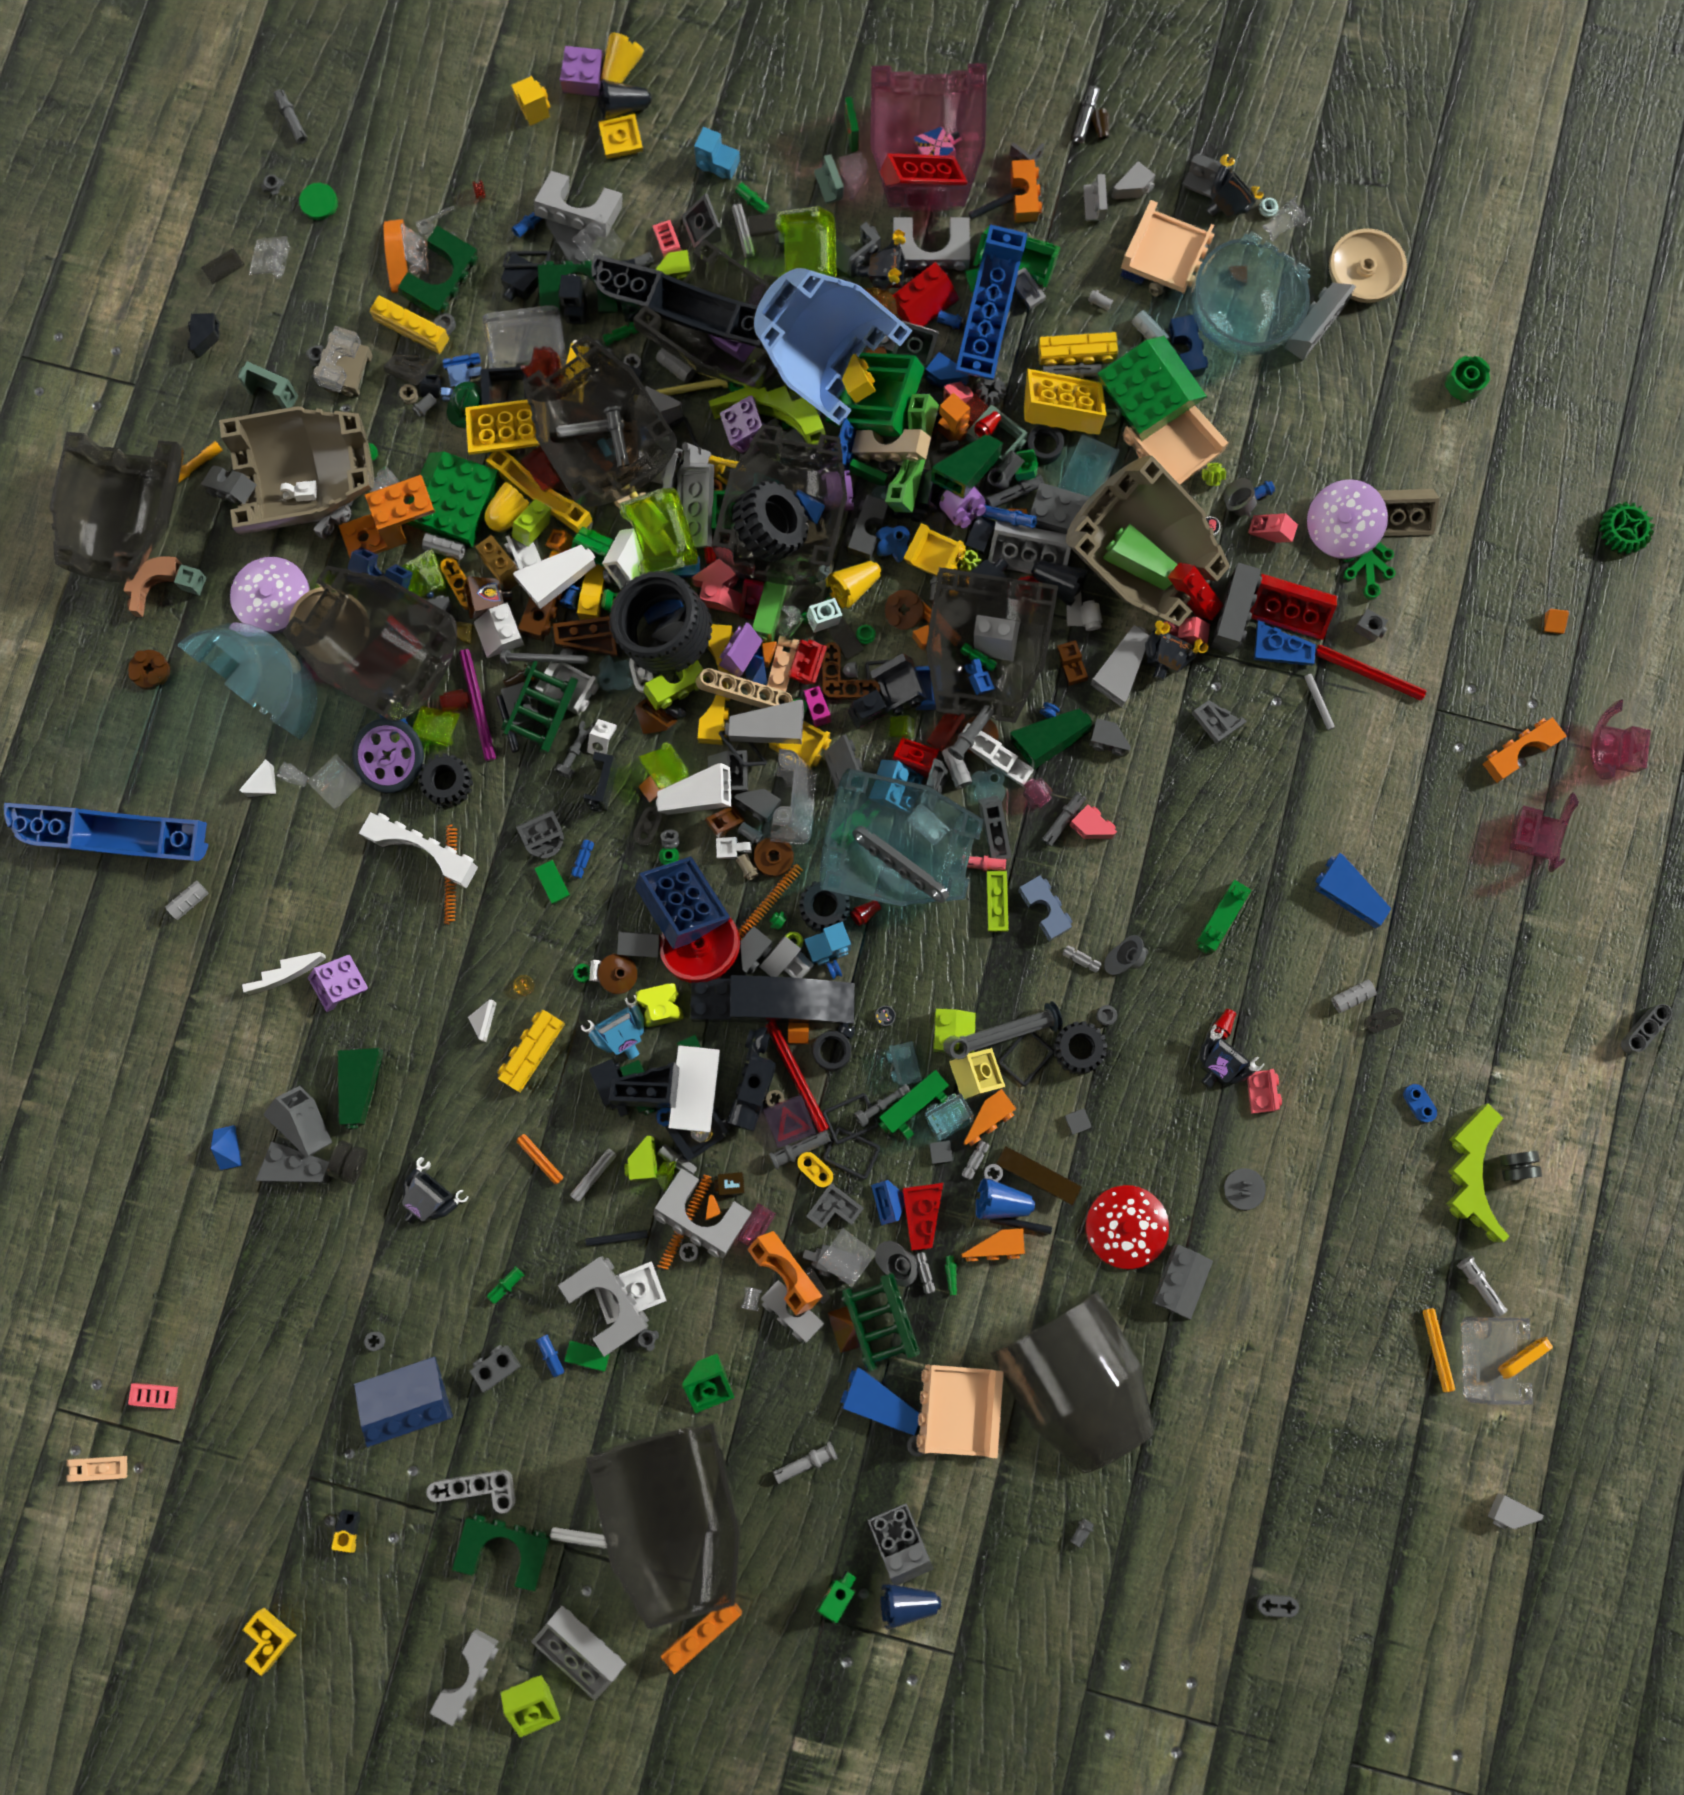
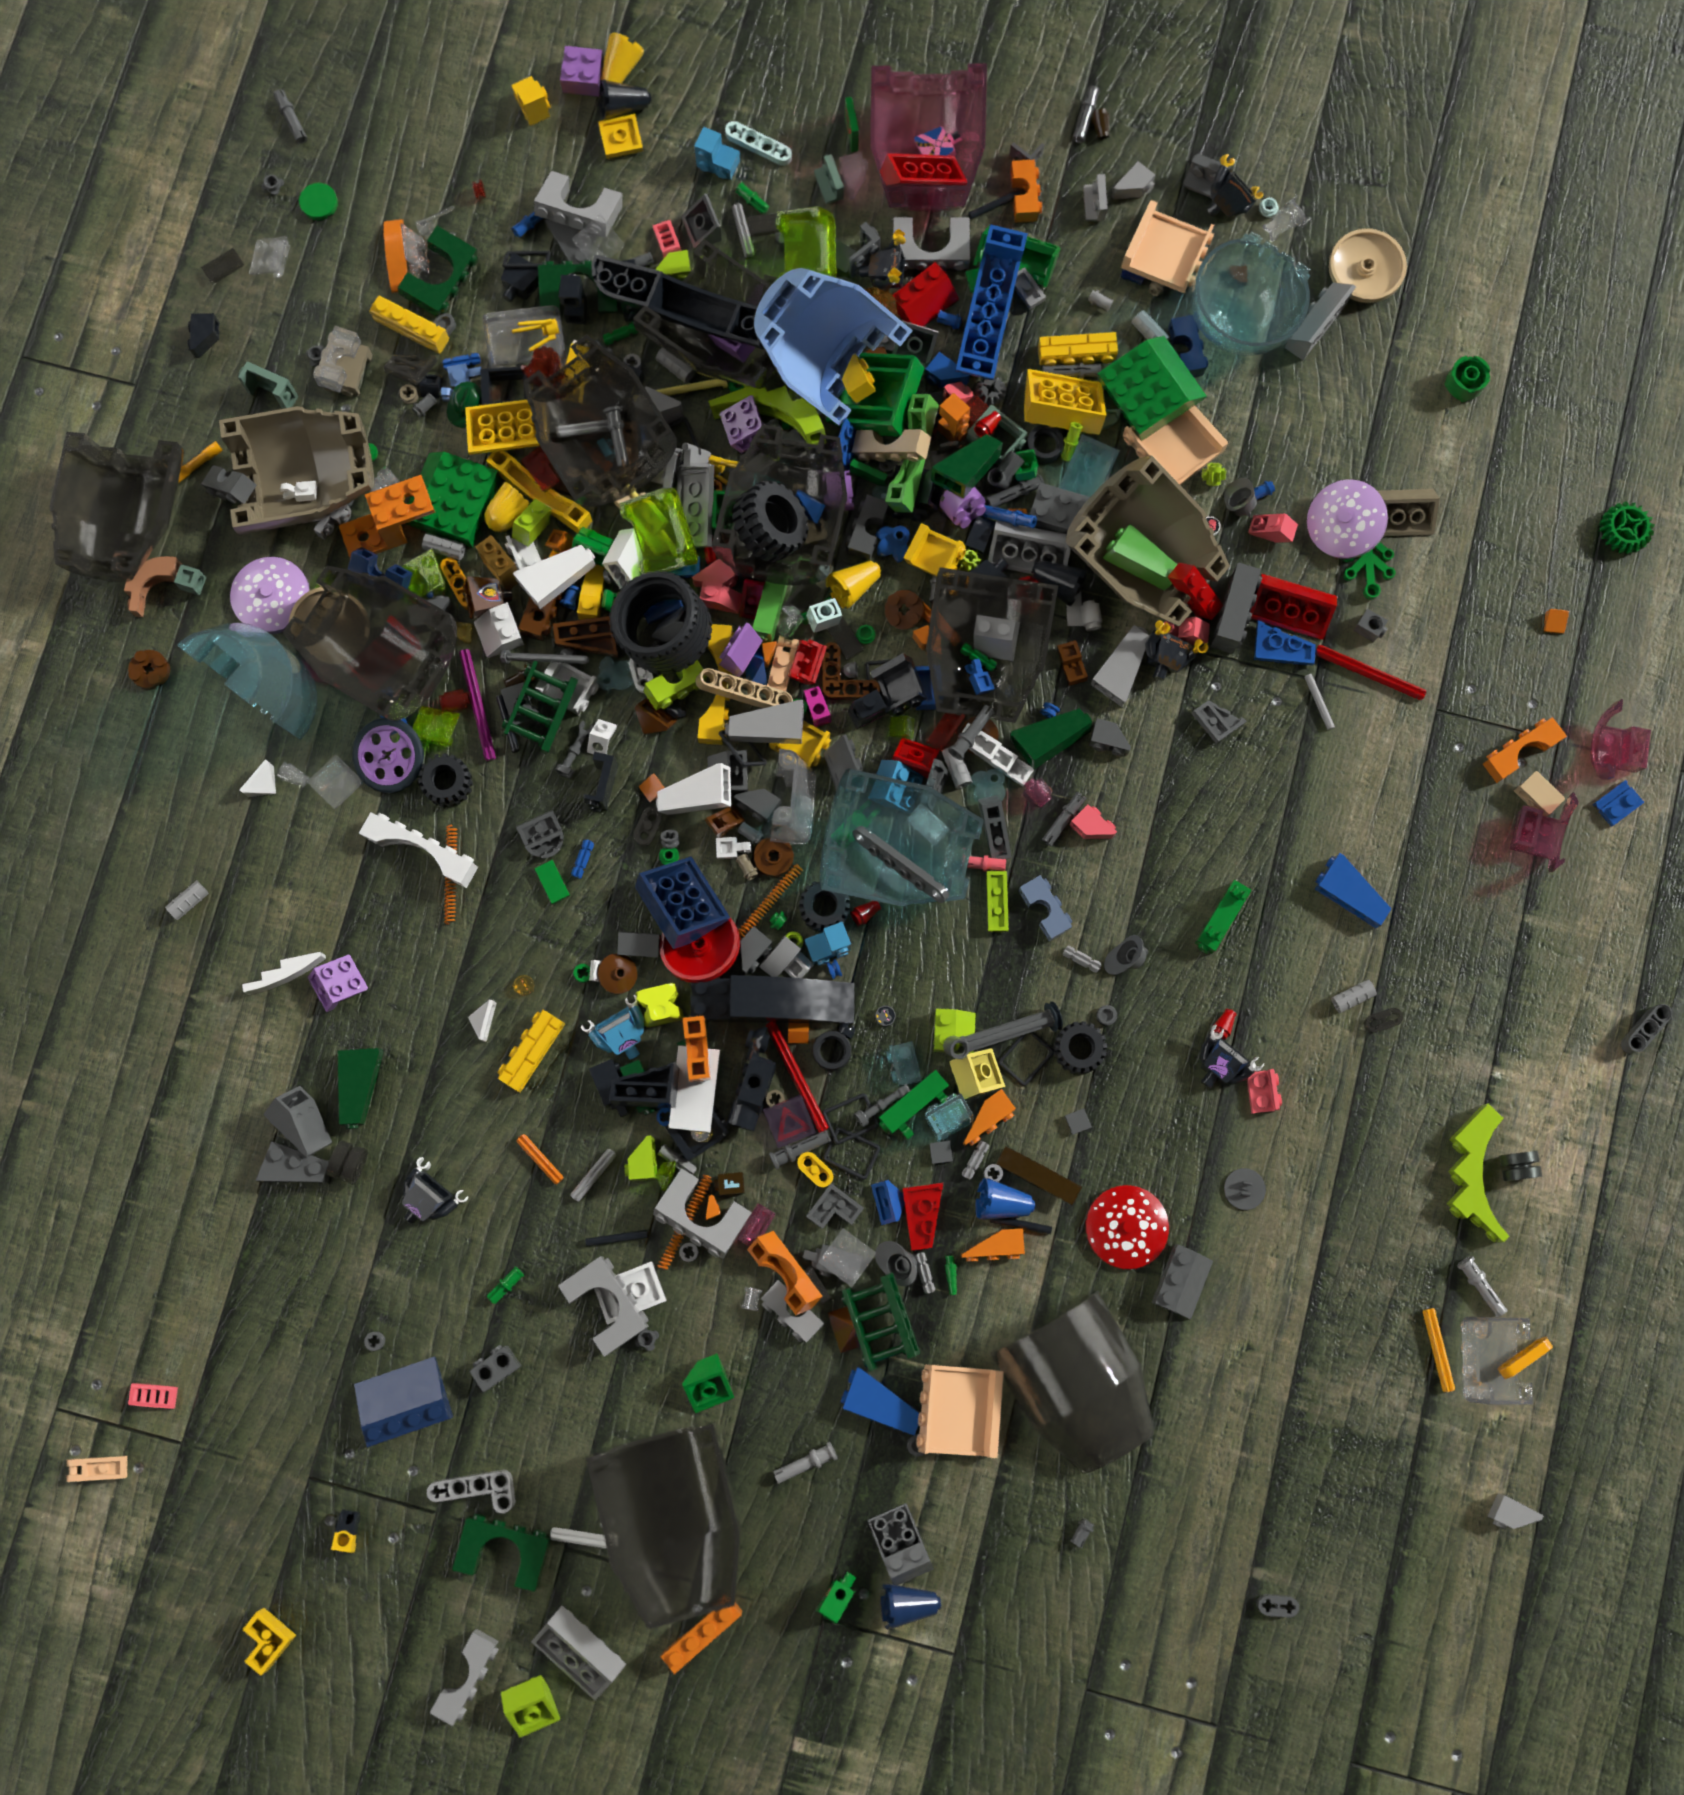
(107, 832): blue slope -> none
(226, 1147): blue slope -> none
(549, 327): none -> yellow plant
(550, 1356): blue axle -> none
(586, 1356): green tile -> none
(664, 766): clear neon green hinge -> none
(697, 1049): none -> orange arch
(756, 146): none -> light aqua beam
(1071, 441): none -> lime axle
(1418, 1104): blue plate -> none
(1539, 794): none -> tan panel
(1618, 803): none -> blue plate

